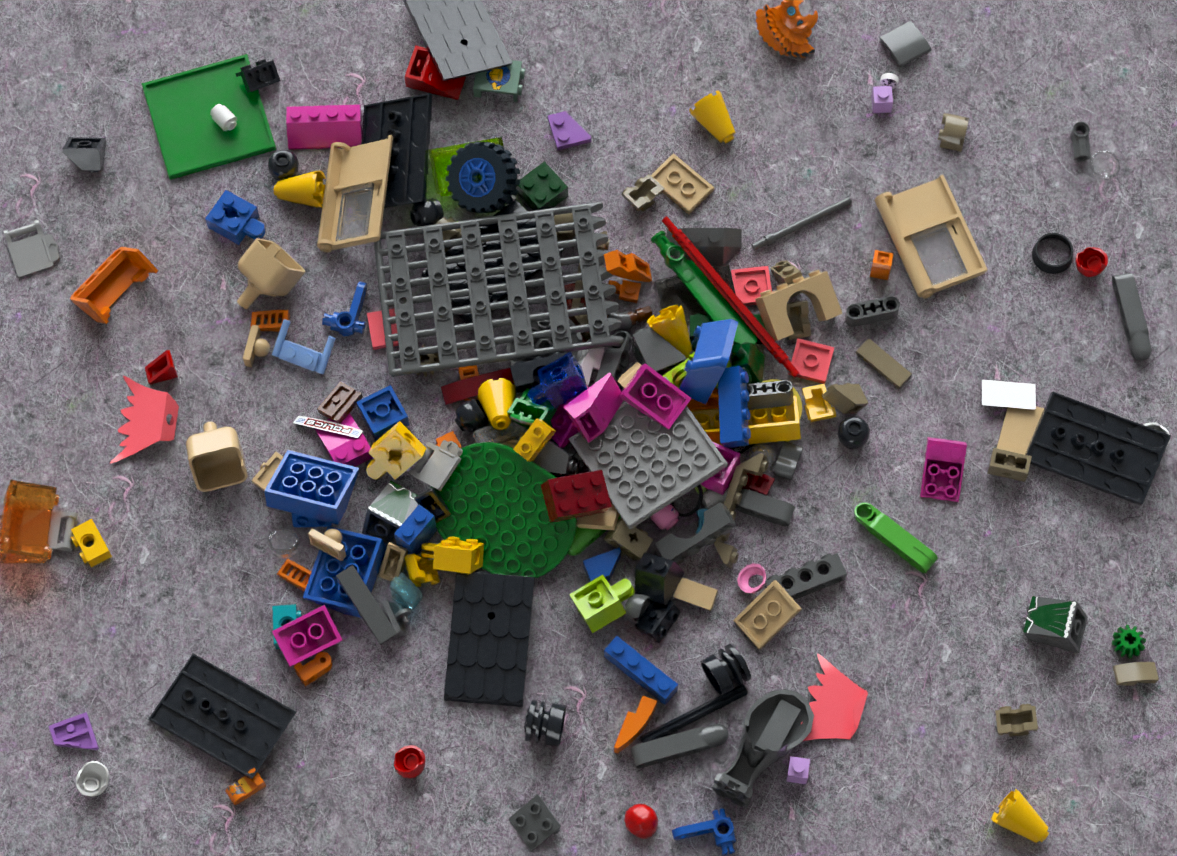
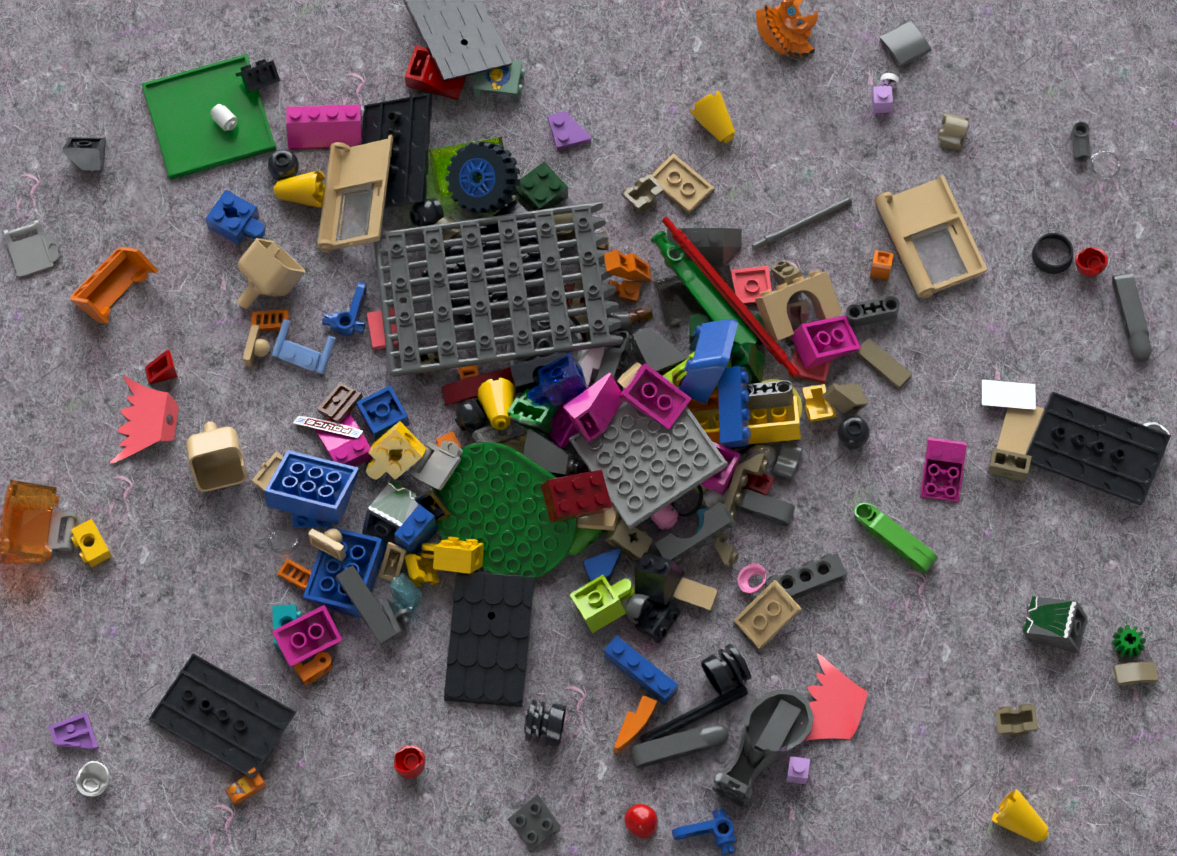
(534, 440): yellow brick -> none
(673, 328): yellow cone -> none
(825, 340): none -> dark pink slope

